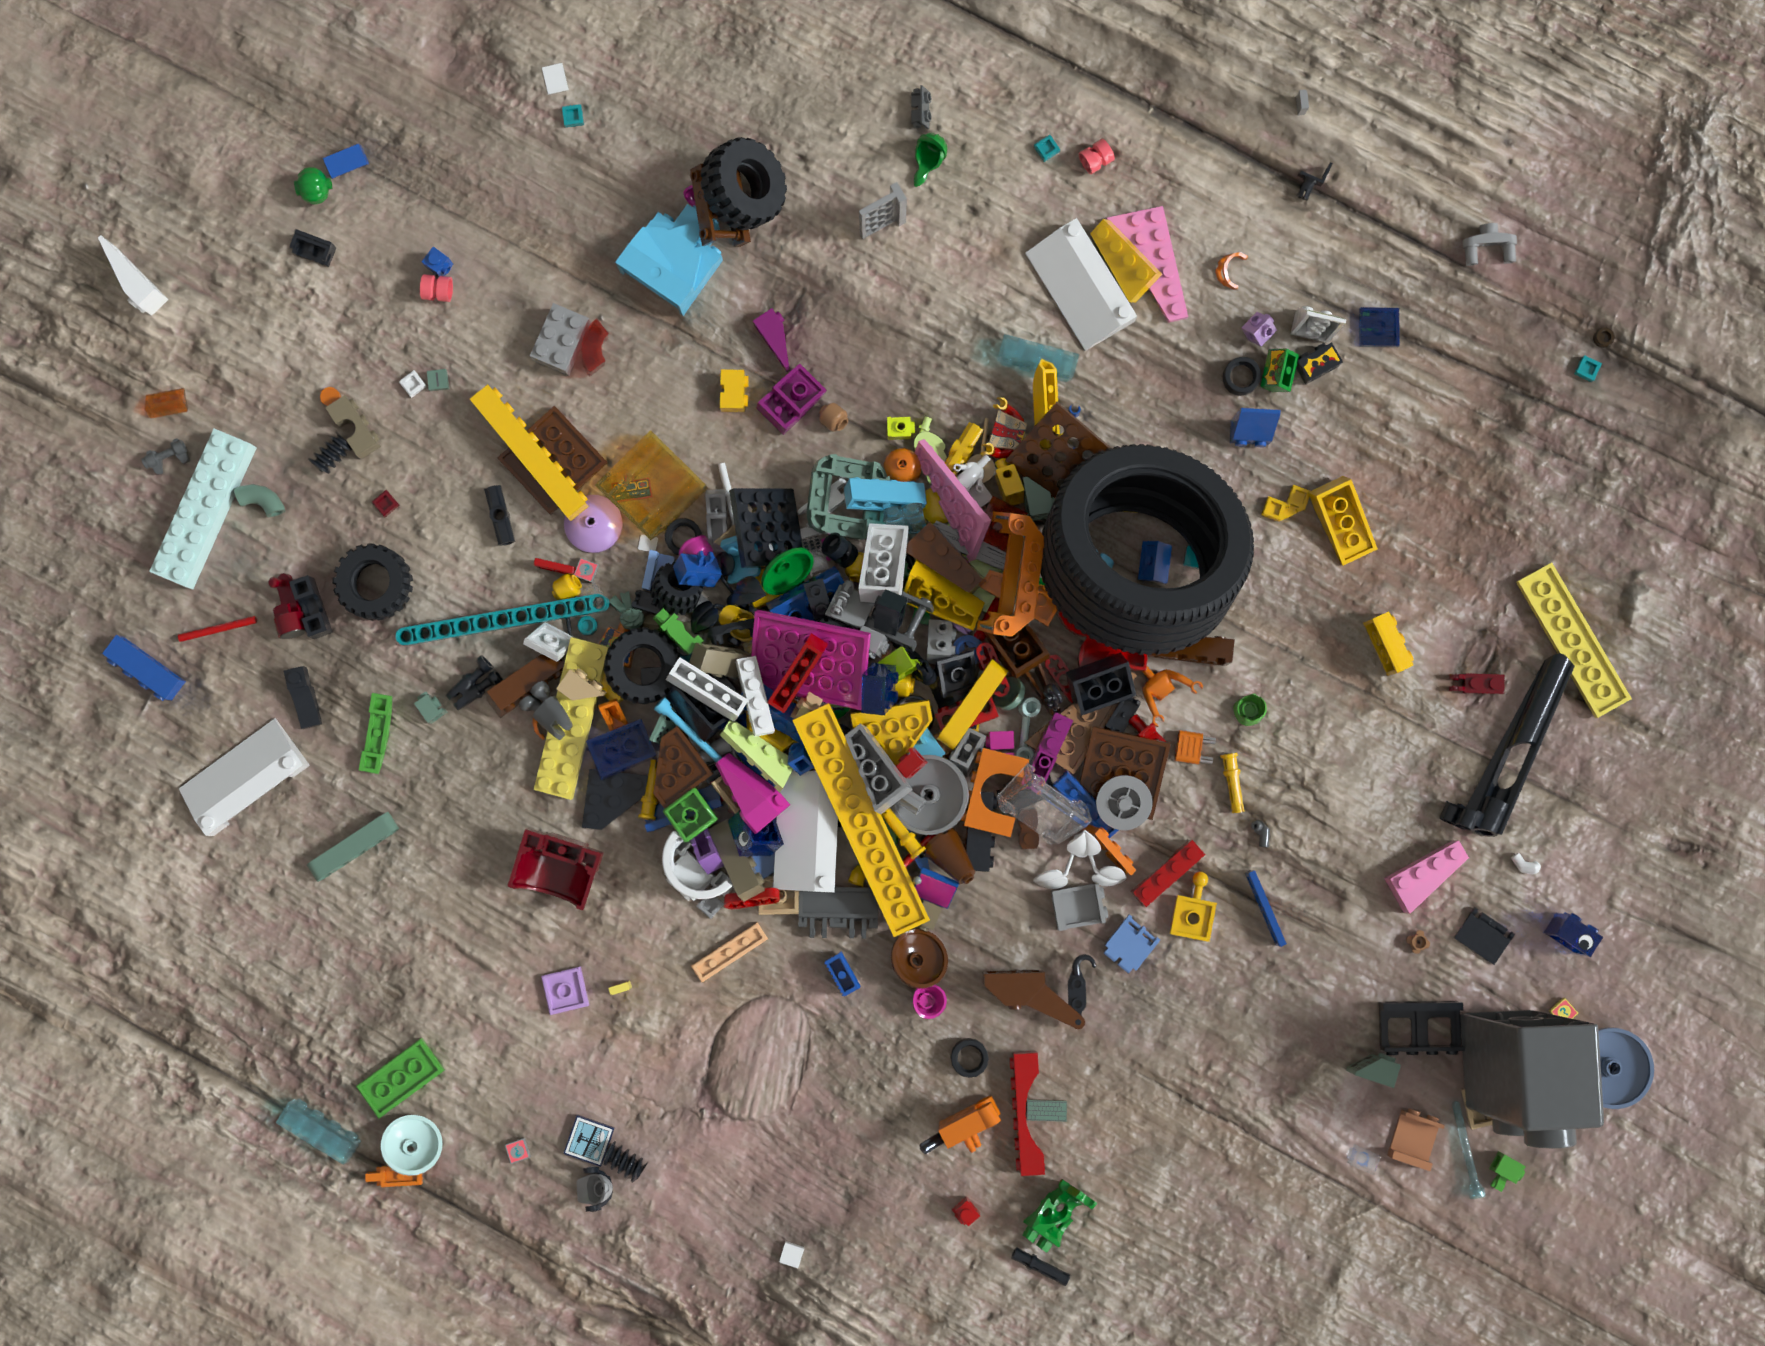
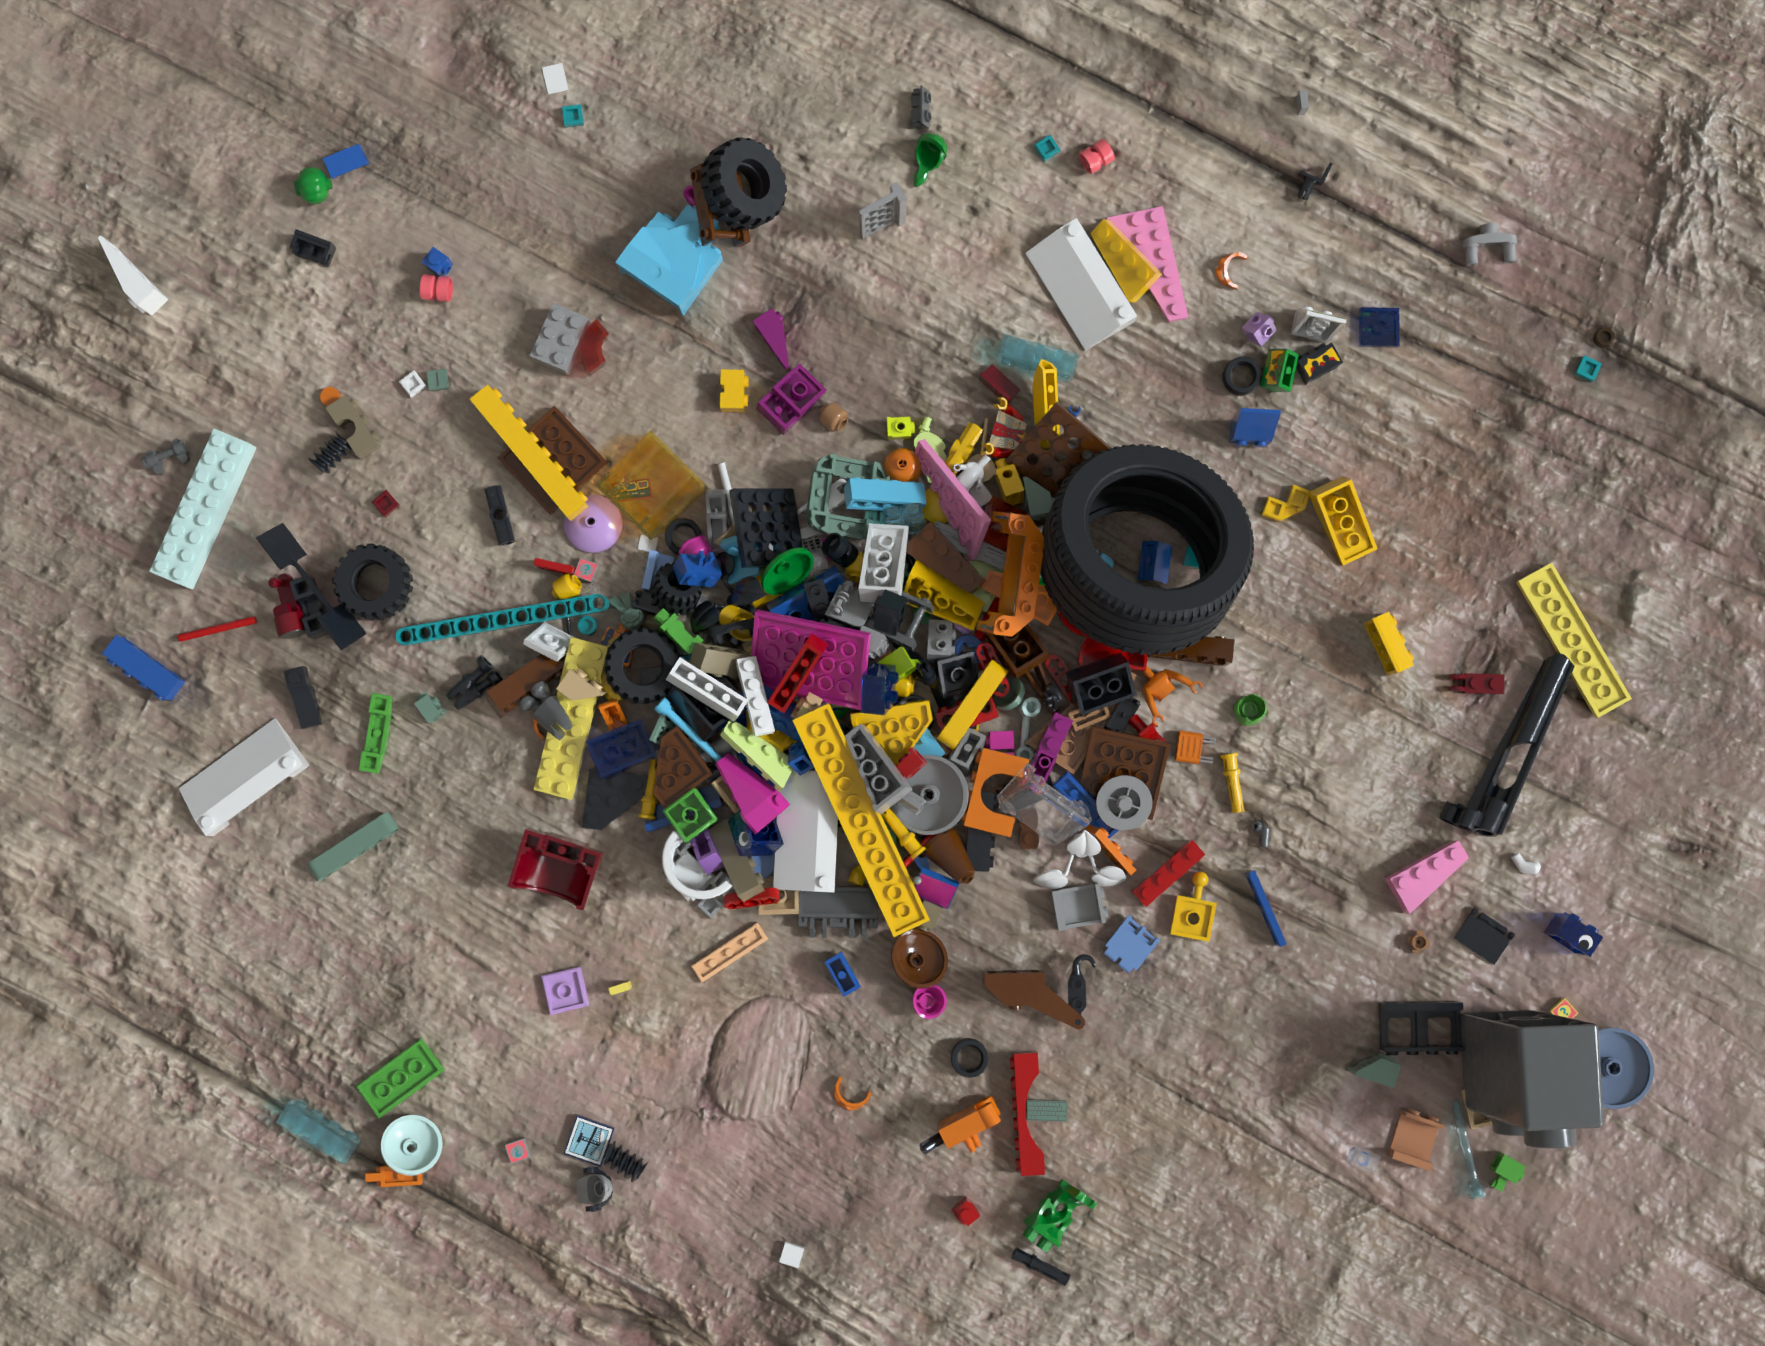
(166, 403): clear orange slope -> none
(262, 496): sand green cylinder -> none
(286, 551): none -> black hinge
(843, 1103): none -> orange helmet
(999, 383): none -> dark red panel
(1076, 728): none -> medium nougat tile

